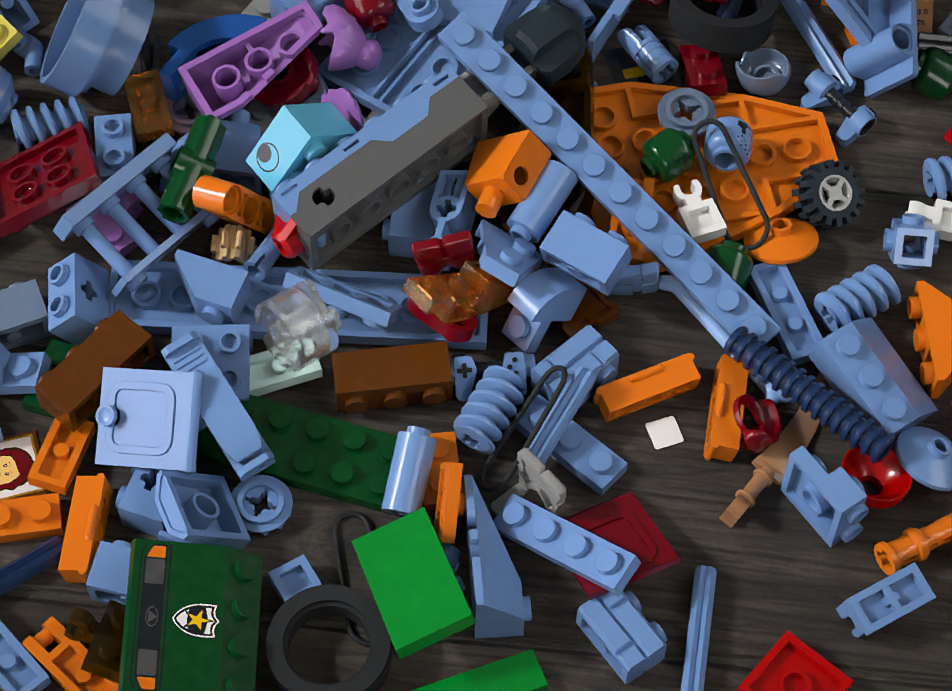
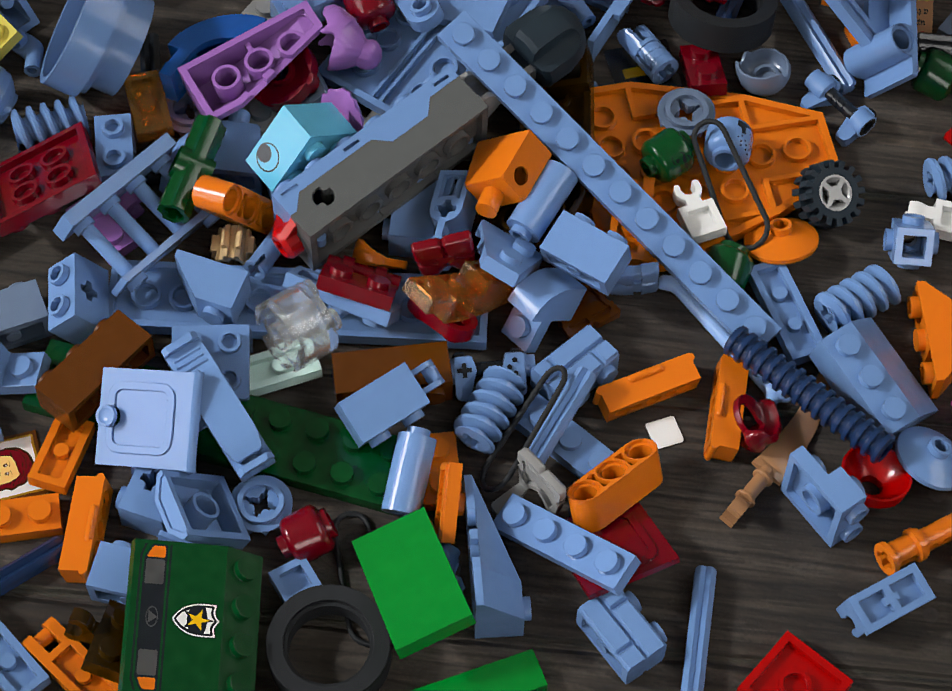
(307, 534): none -> dark red head
(359, 282): none -> dark red plate
(367, 256): none -> orange piece
(387, 402): none -> medium blue brick
(615, 485): none -> orange beam

